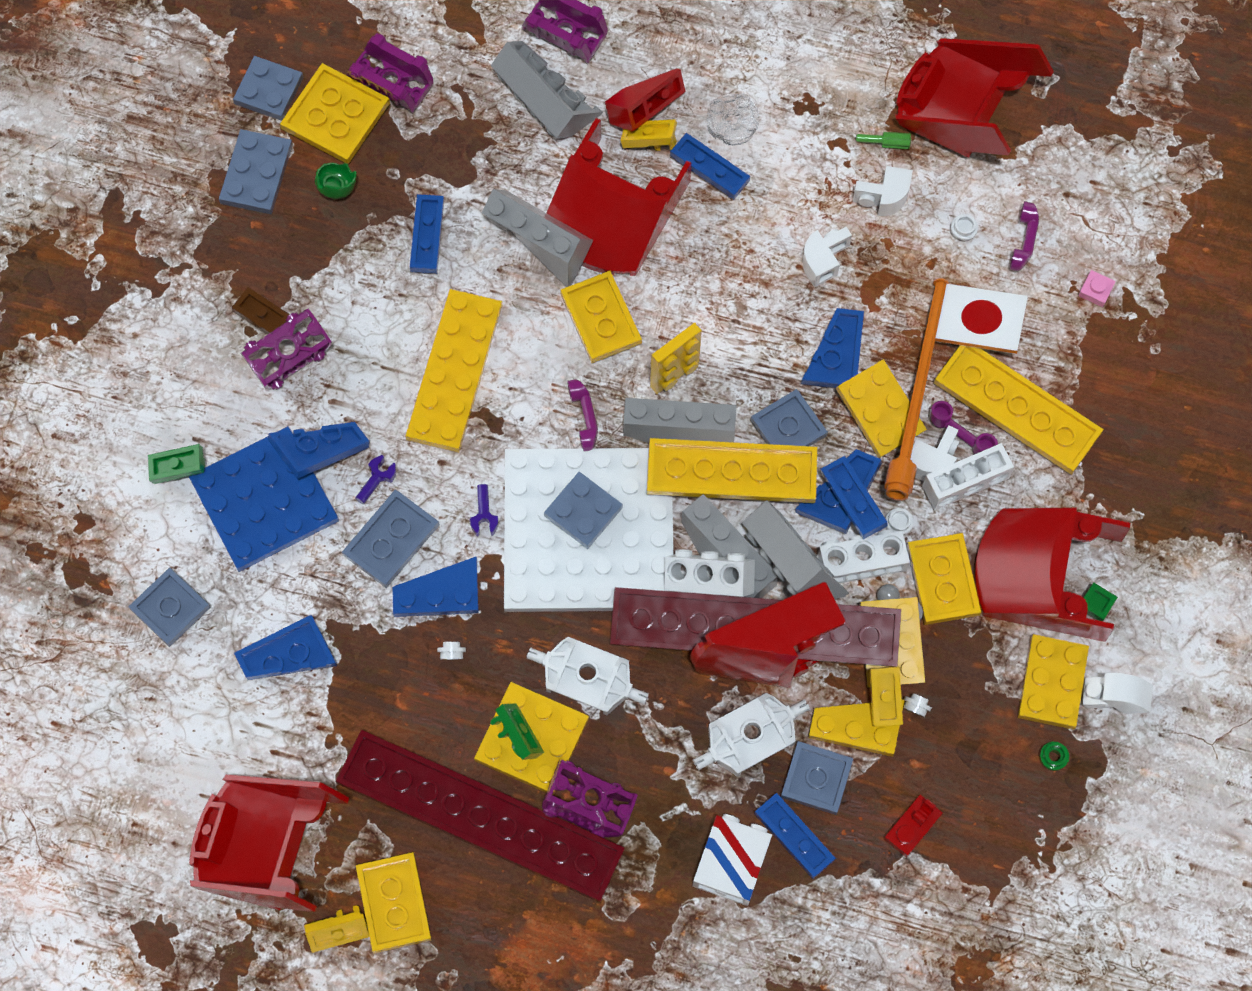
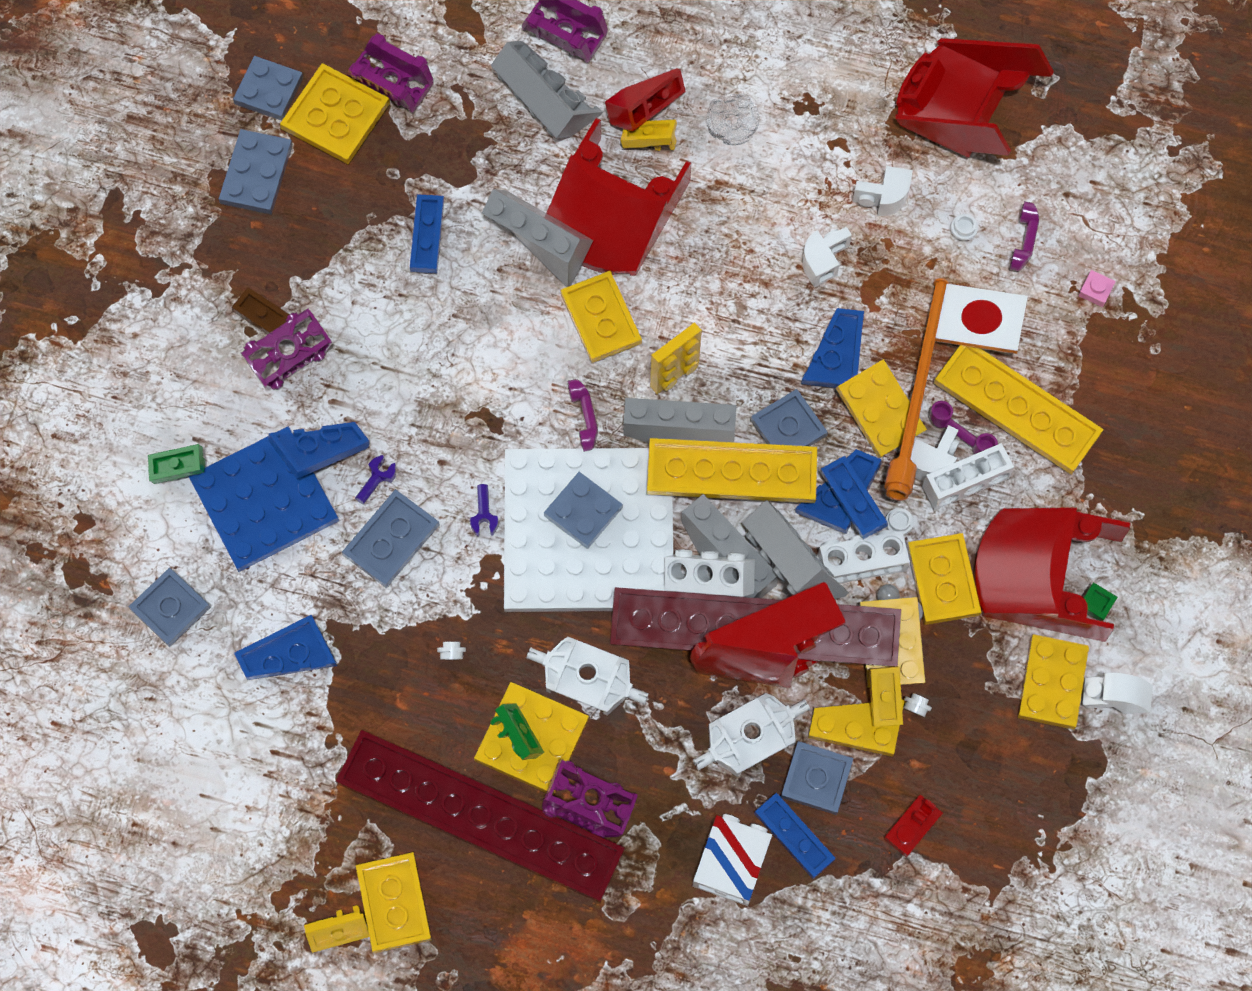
(253, 837): red windscreen -> none
(335, 180): green hair -> none
(439, 592): blue wing -> none
(454, 370): yellow plate -> none
(710, 166): blue plate -> none
(888, 139): bright green axle -> none
(1057, 748): green plate -> none

